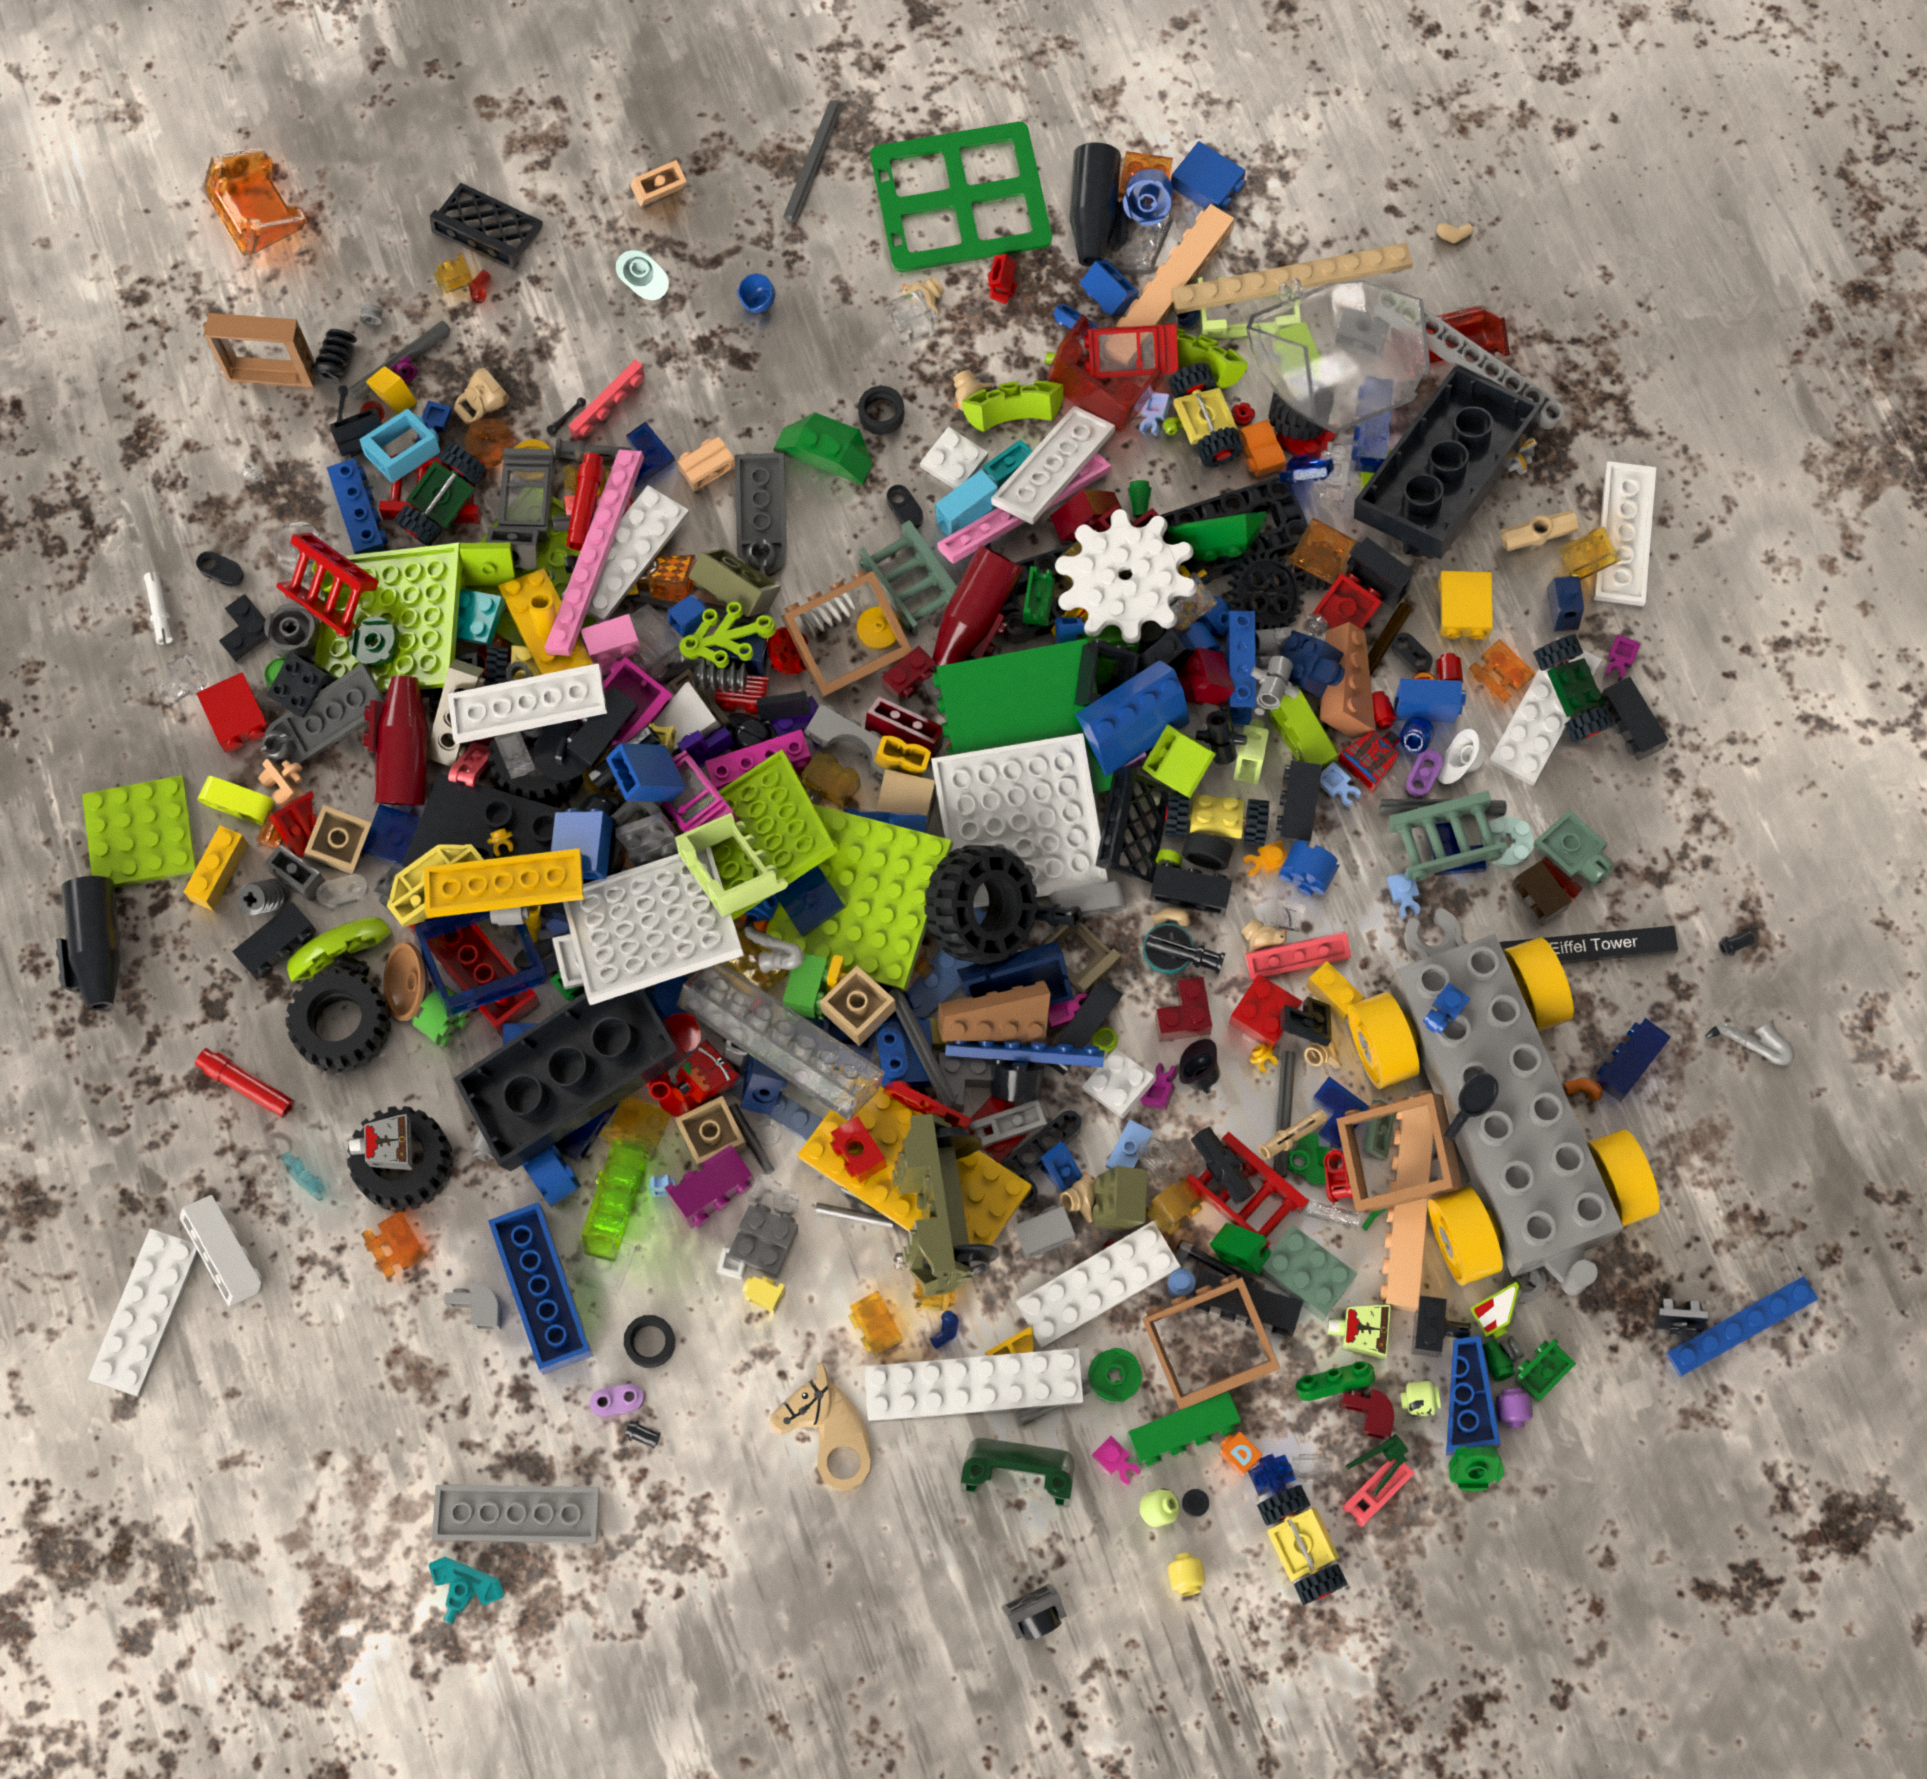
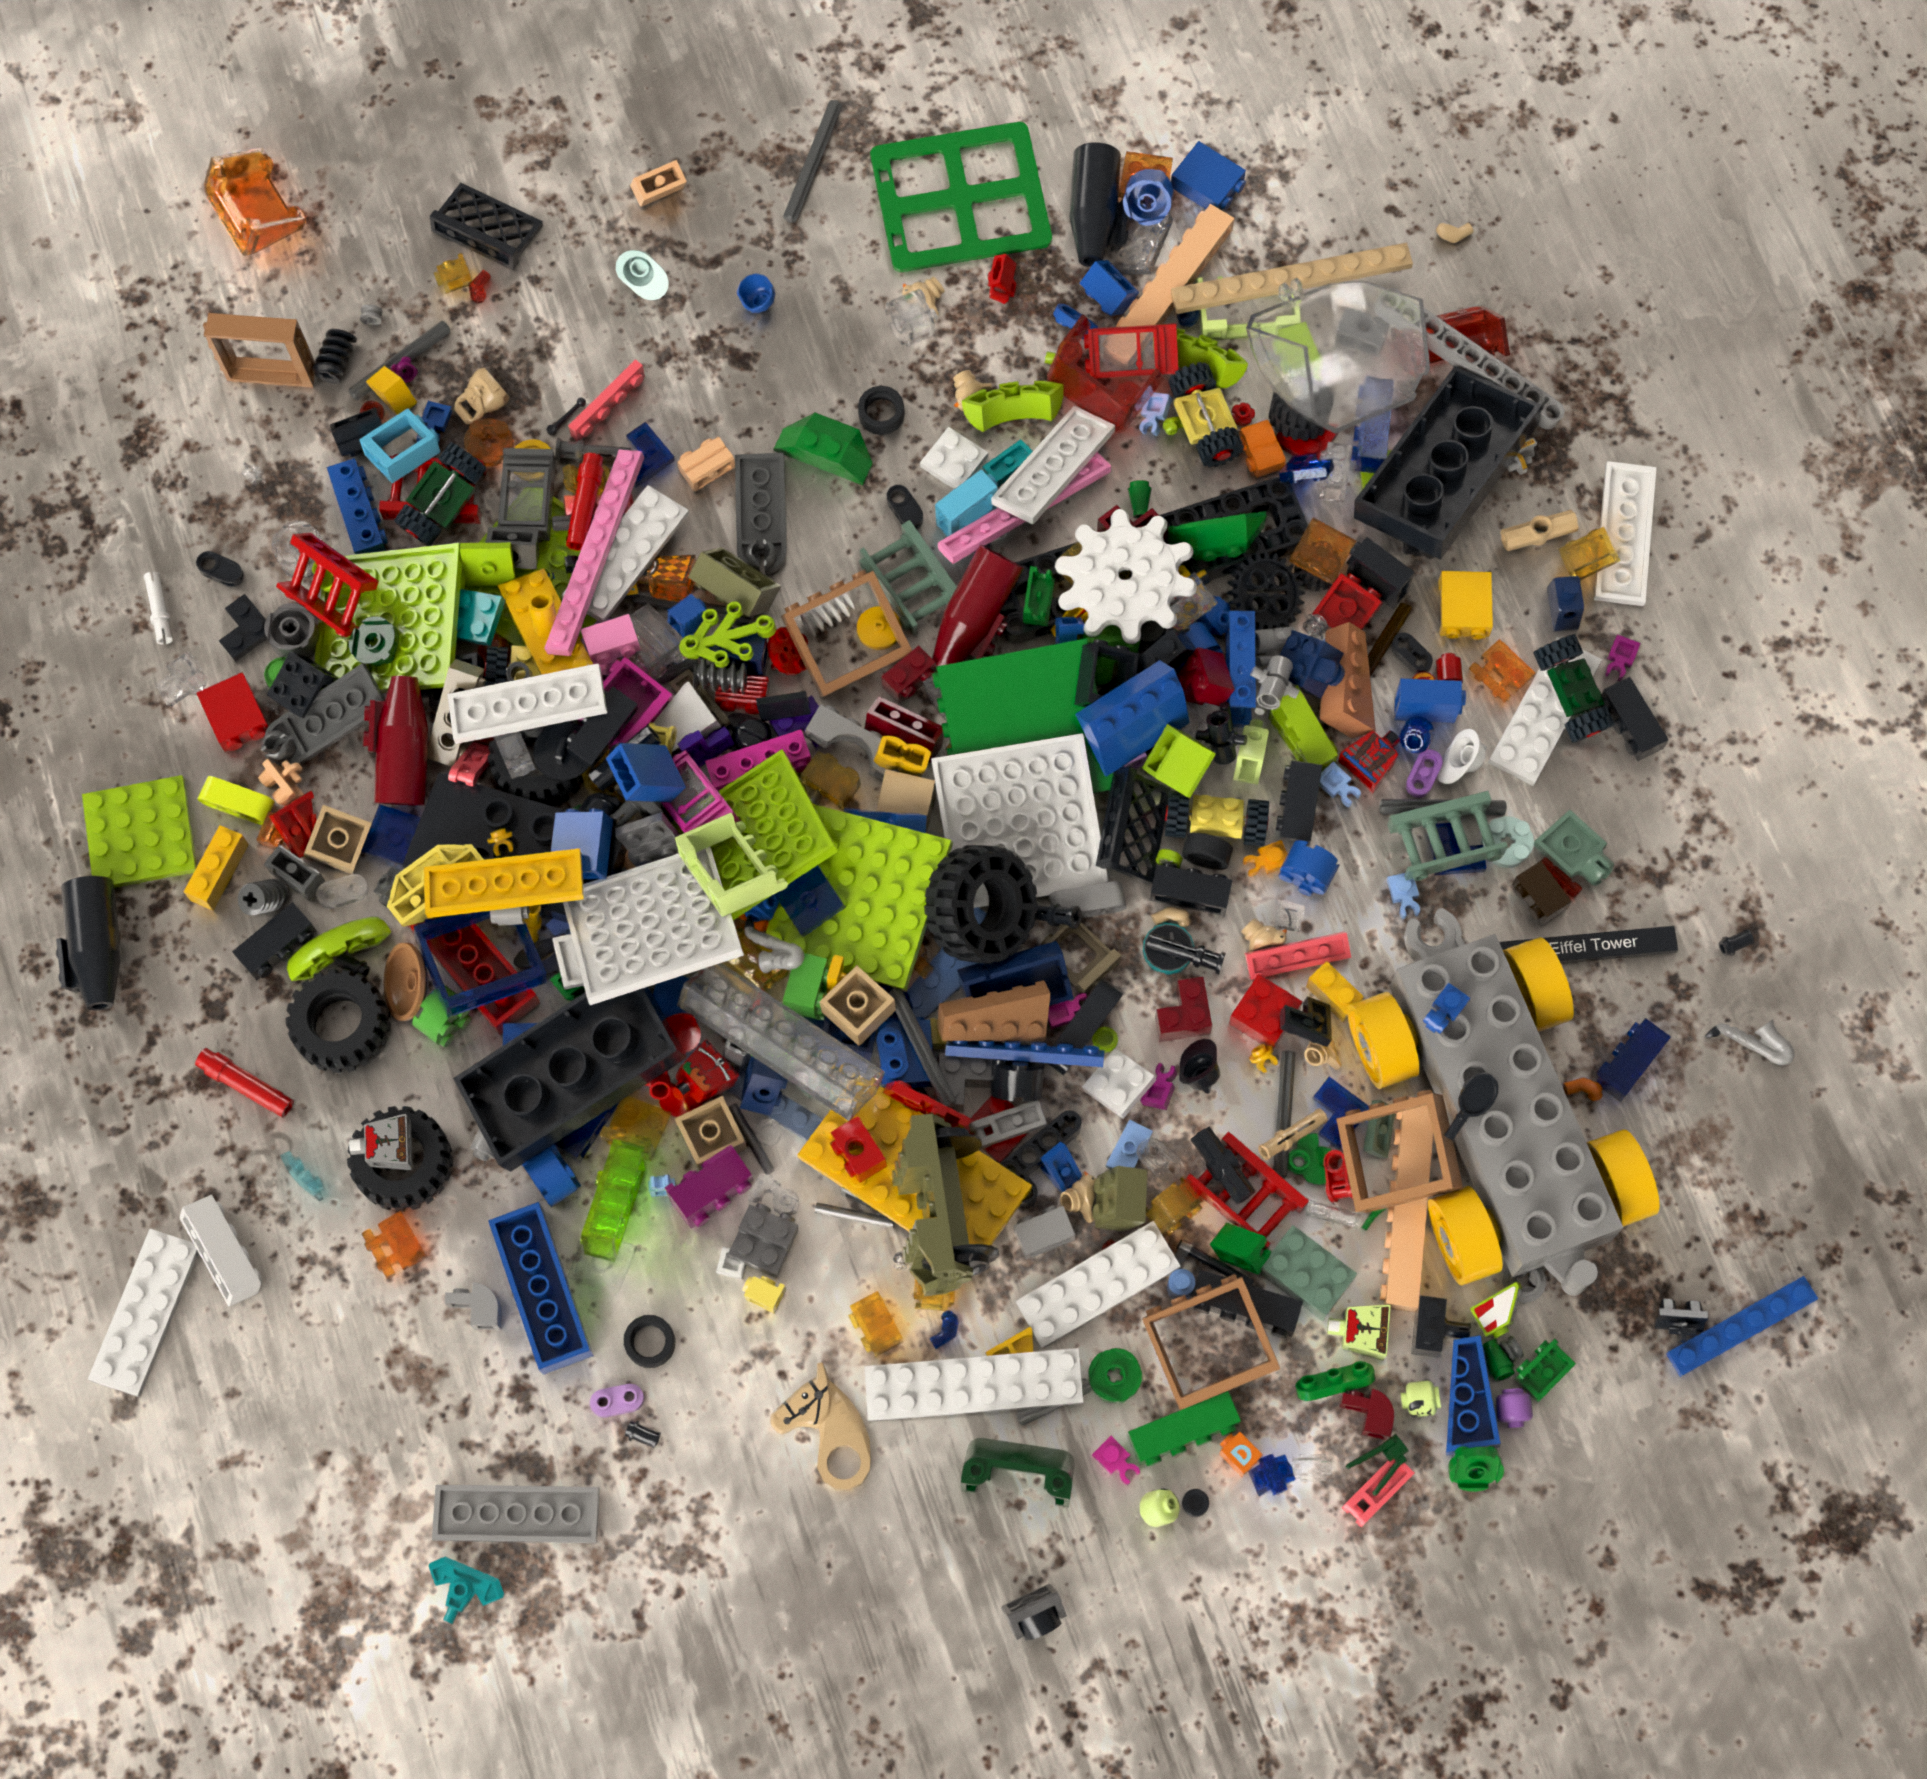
(343, 391): black hinge -> none
(1082, 510): dark red brick -> none
(1186, 1574): light yellow head -> none
(1302, 1544): plate -> none
(1383, 711): red brick -> none

